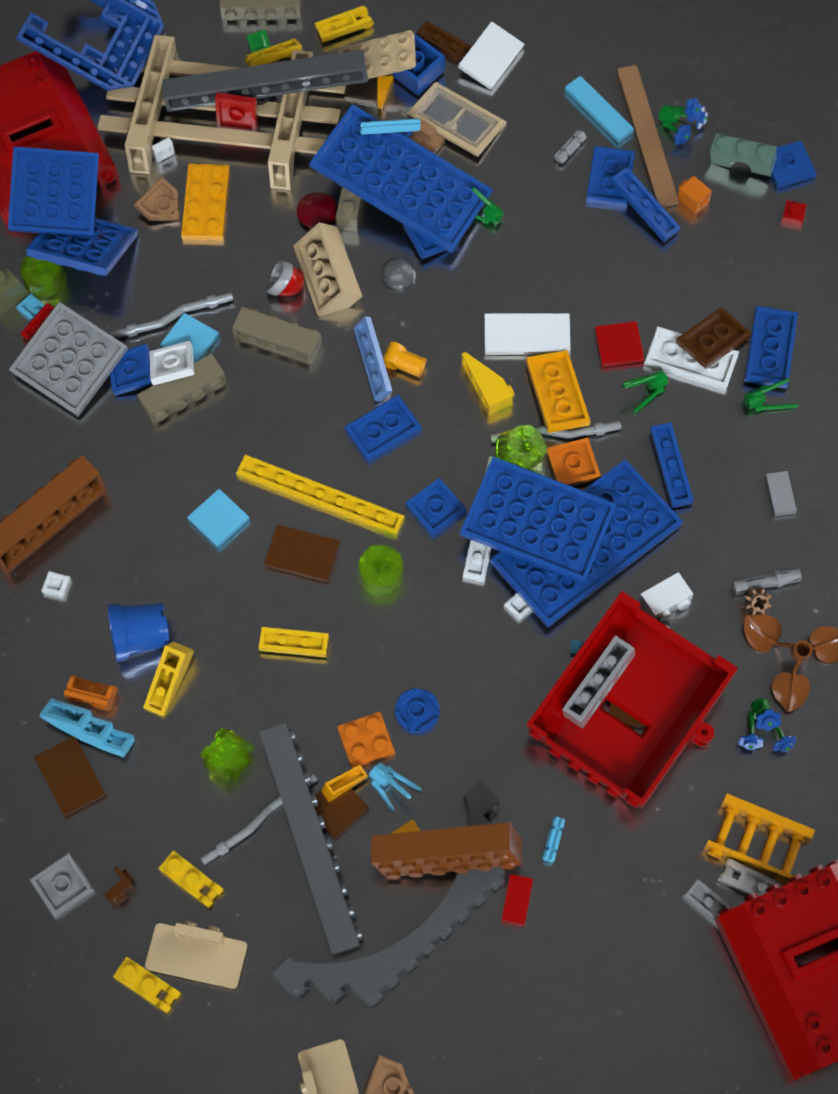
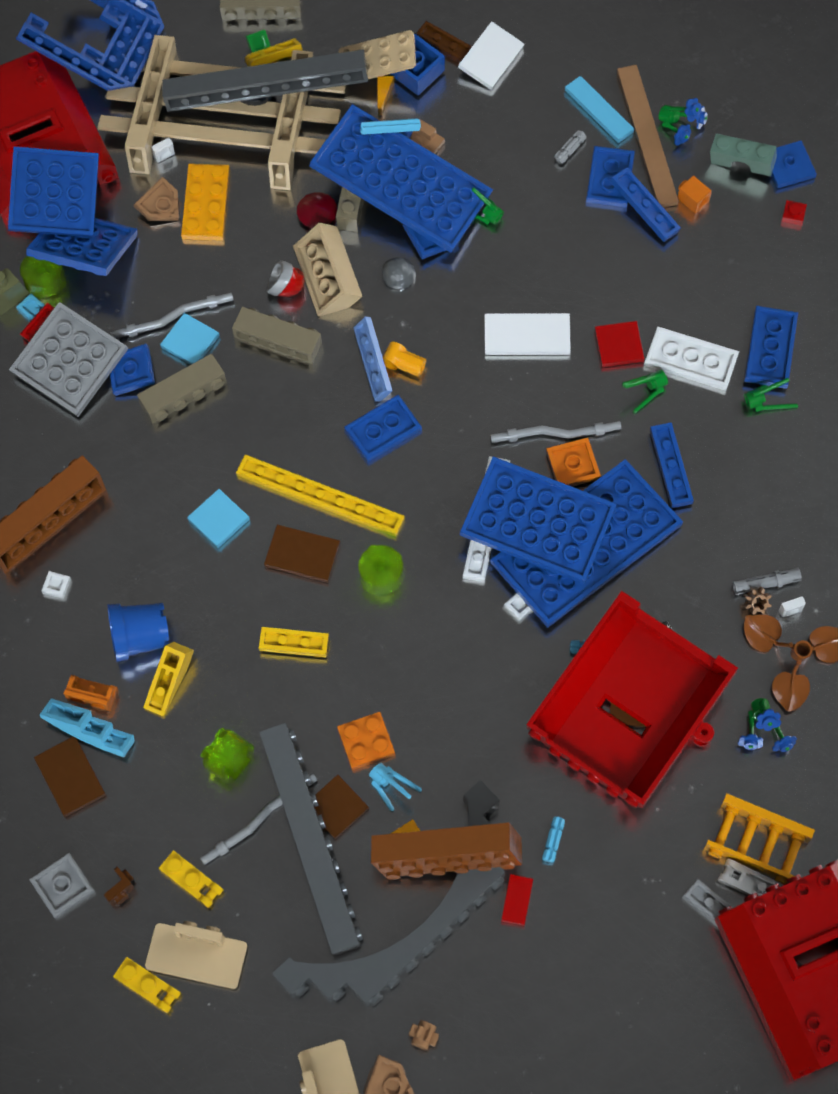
(171, 363): white tile -> none
(236, 112): red tile -> none
(343, 24): yellow plate -> none
(343, 783): light orange piece -> none
(417, 710): blue tile -> none
(423, 1035): none -> medium nougat gear
(436, 507): blue tile -> none
(457, 118): clear door -> none
(489, 386): yellow slope -> none
(521, 446): clear neon green brick -> none
(557, 391): light orange plate -> none
(599, 682): light grey brick -> none
(666, 597): white brick -> none
(713, 338): reddish brown tile -> none
(780, 493): light grey tile -> none
(792, 607): none -> white tile

